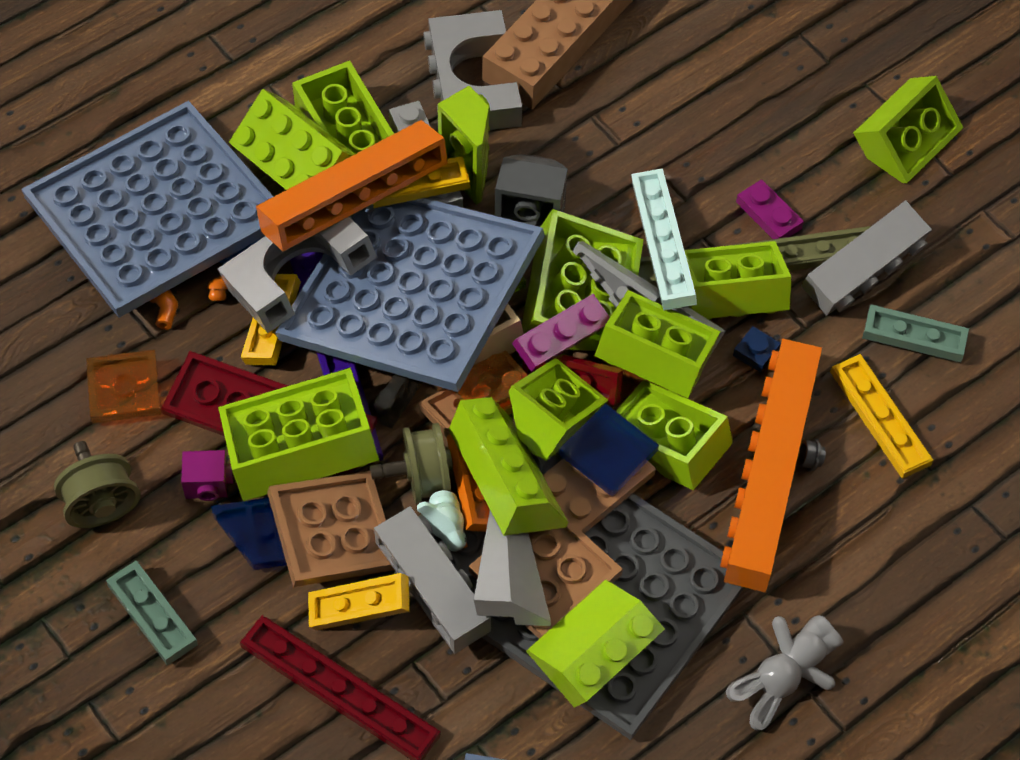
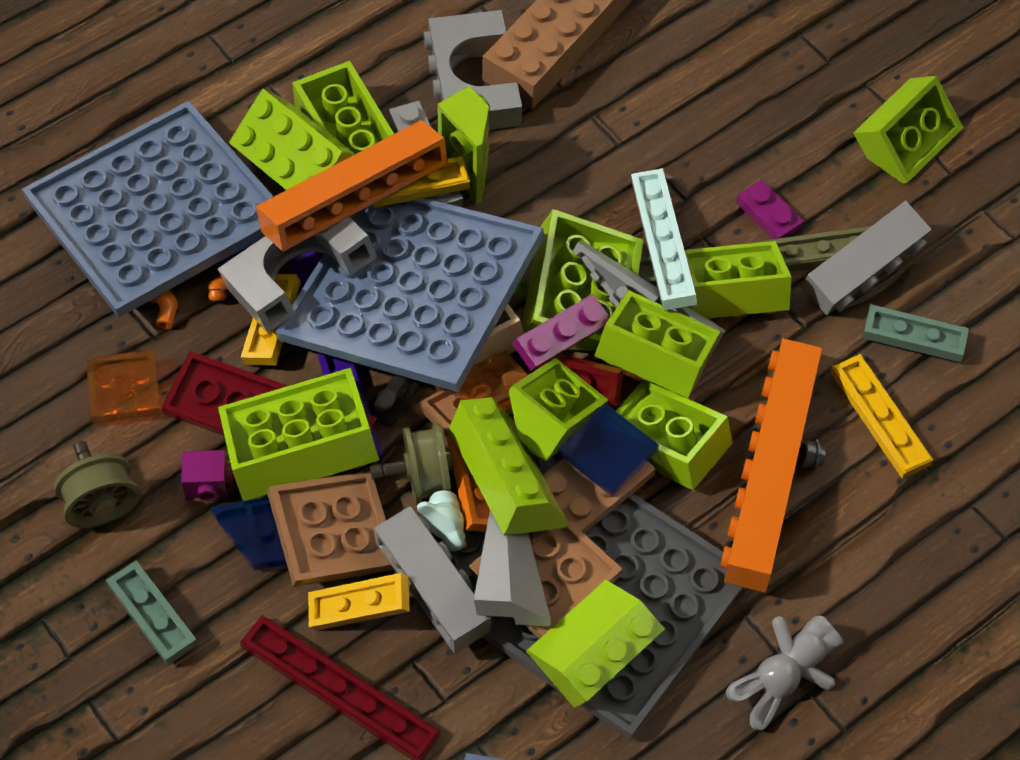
(530, 188): dark grey piece -> none
(756, 349): dark blue plate -> none

